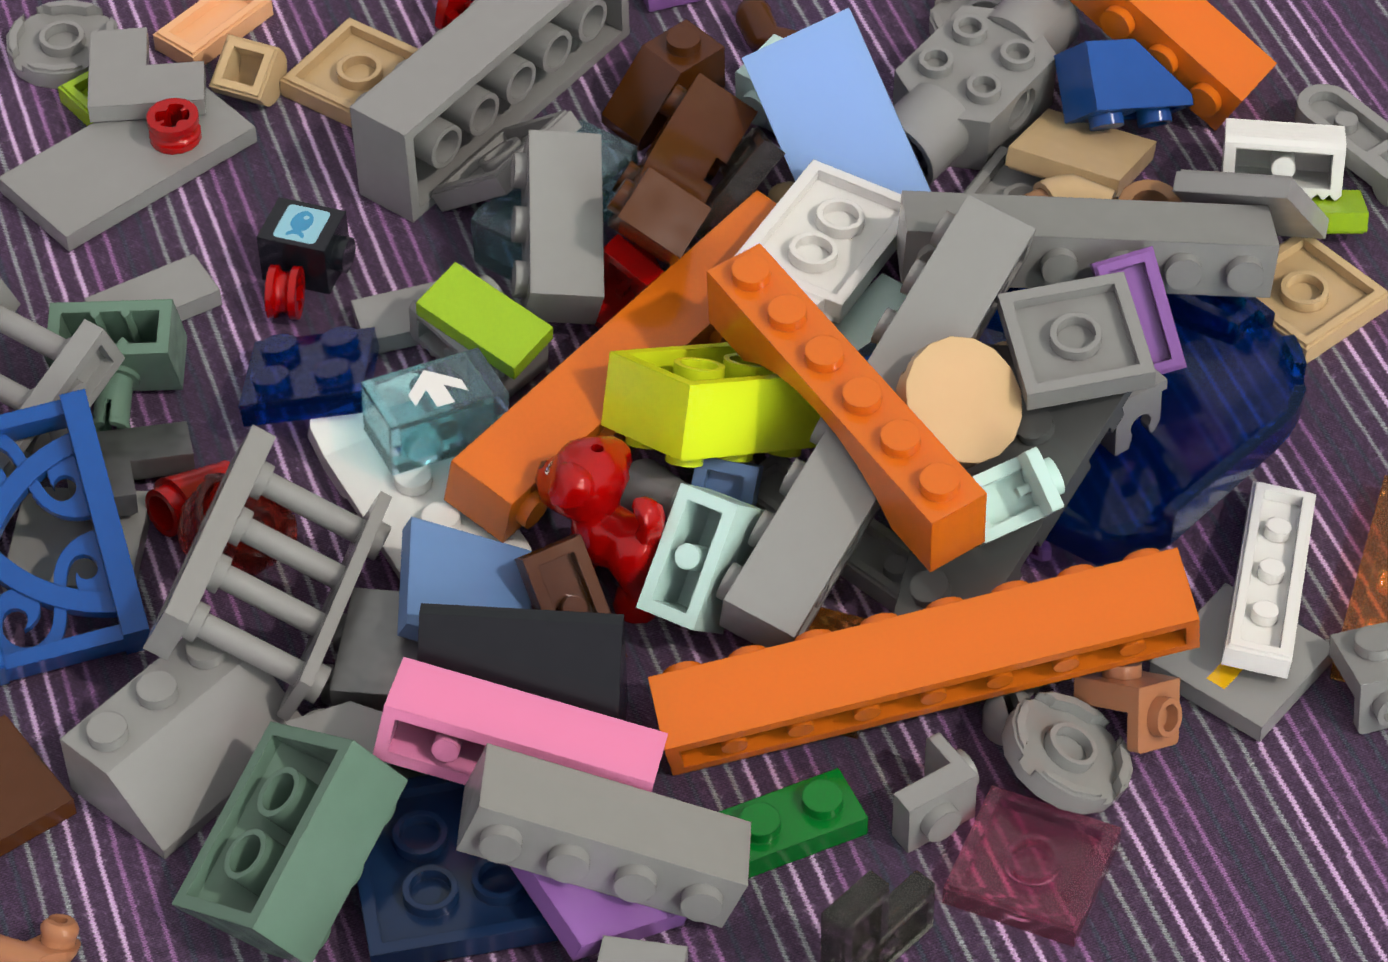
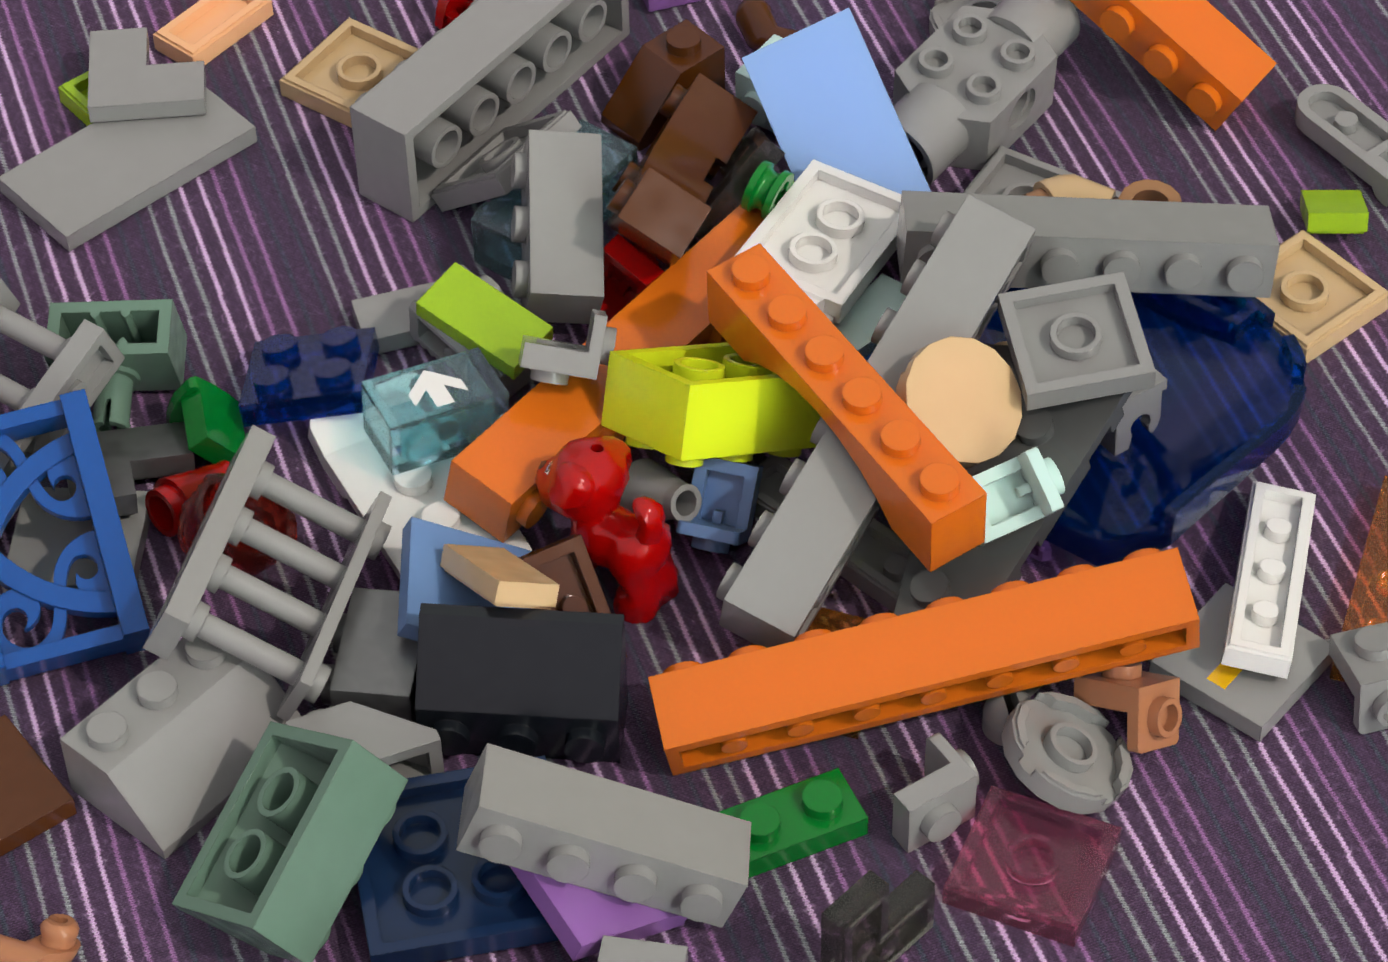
(55, 42): light grey tile -> none
(168, 114): red bush -> none
(181, 280): light grey tile -> none
(210, 419): none -> green tile
(249, 71): tan brick -> none
(284, 292): red bush -> none
(307, 237): black brick -> none
(444, 719): bright pink brick -> none
(499, 576): none -> tan tile
(557, 360): none -> light grey bracket
(694, 553): light aqua brick -> none
(766, 188): none -> green bush
(1060, 148): tan tile -> none
(1115, 83): blue slope -> none
(1150, 303): medium lavender tile -> none
(1290, 207): light grey tile -> none
(1304, 151): white brick -> none

